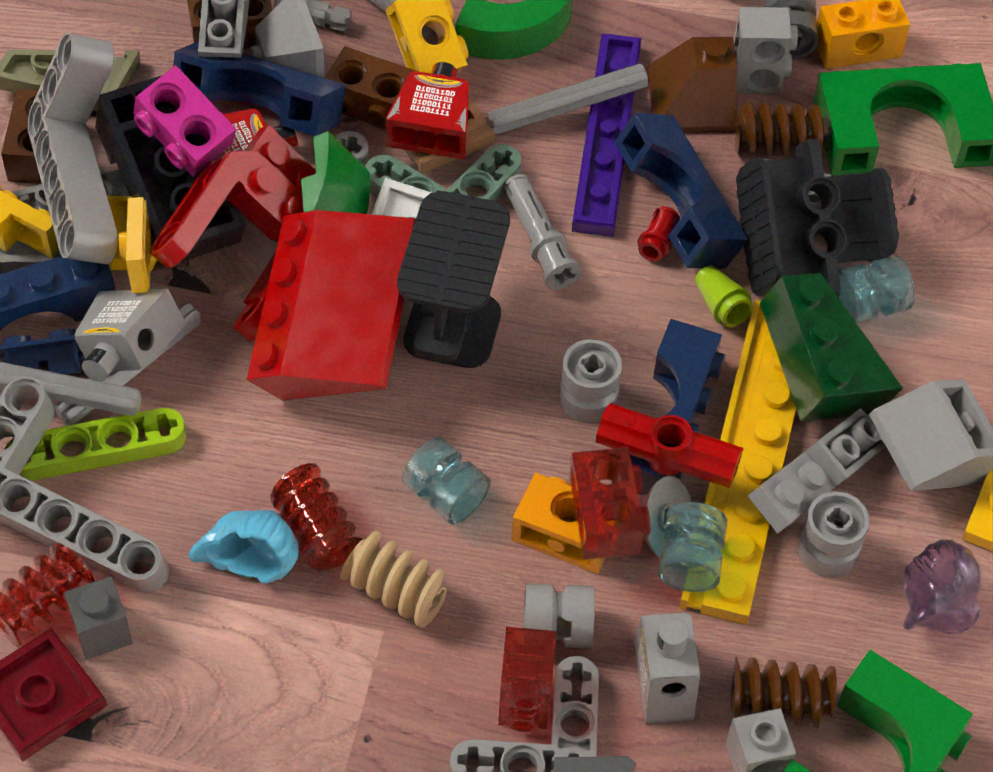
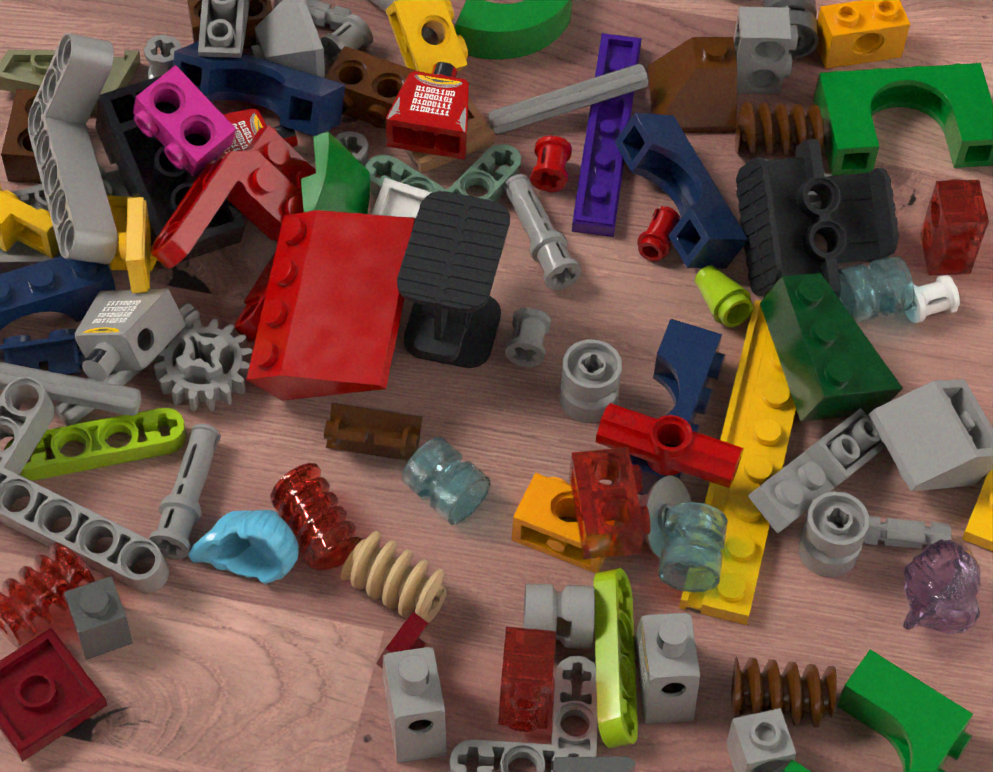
(160, 62): none -> light grey bush
(181, 507): none -> light grey pin
(203, 365): none -> light grey gear
(352, 34): none -> light grey bush
(373, 431): none -> reddish brown hinge
(407, 637): none -> dark red plate
(414, 695): none -> light grey torso
(528, 337): none -> light grey bush
(551, 163): none -> red bush
(615, 658): none -> lime beam
(905, 532): none -> light grey axle
(934, 299): none -> white bush
(953, 227): none -> clear red brick

